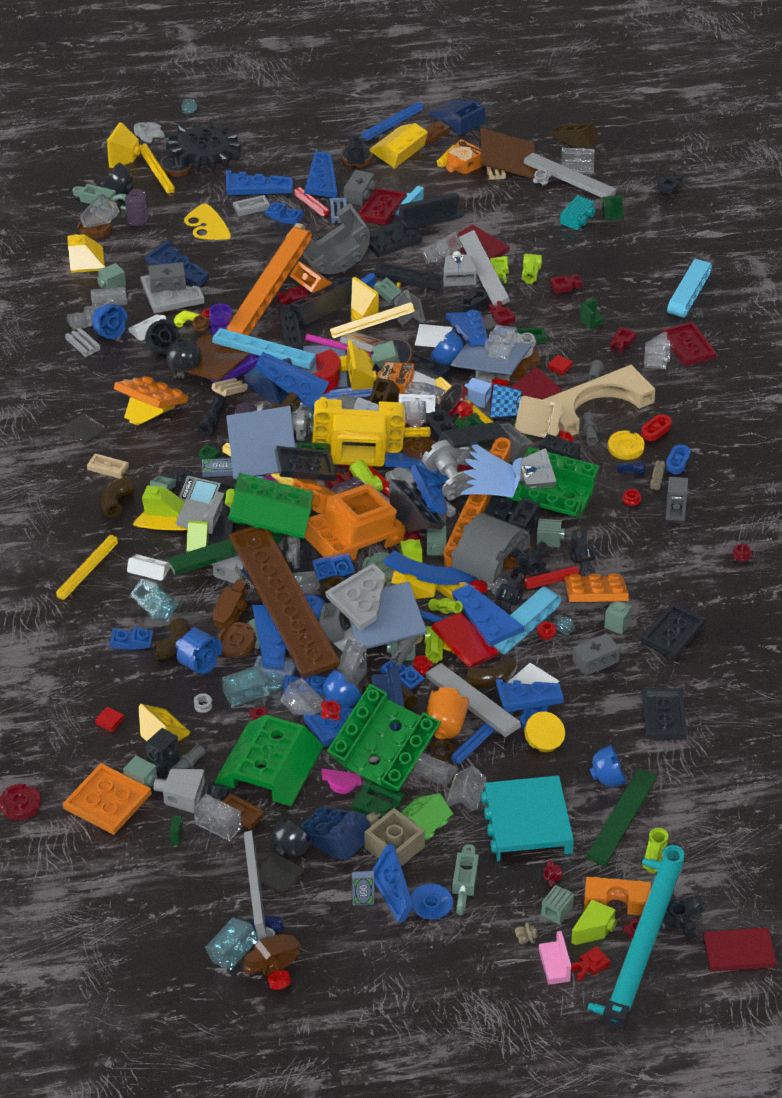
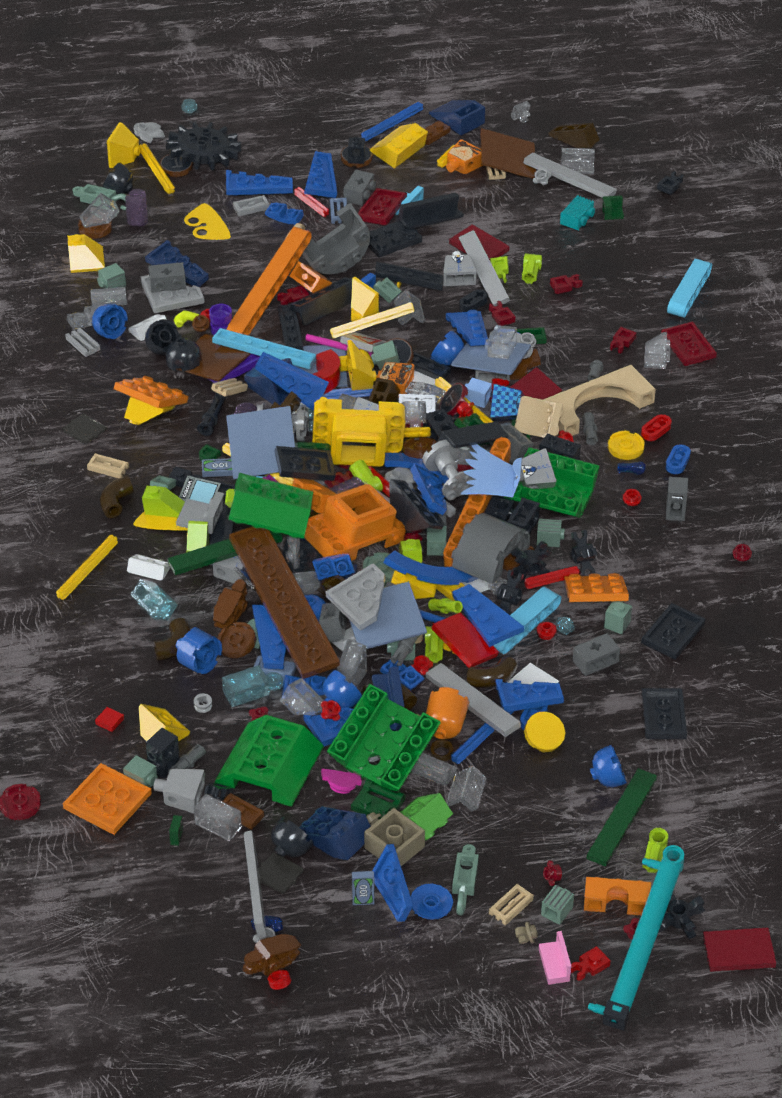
(137, 639): blue slope -> none
(231, 943): clear light blue brick -> none
(431, 335): white sticker -> none
(441, 247): clear brick -> none
(479, 585): red tile -> none
(519, 902): none -> tan tile
(521, 112): none -> clear tile
(527, 815): teal panel -> none
(560, 365): red tile -> none
(589, 314): dark green panel -> none
(594, 923): lime slope -> none
(657, 475): dark tan axle -> none

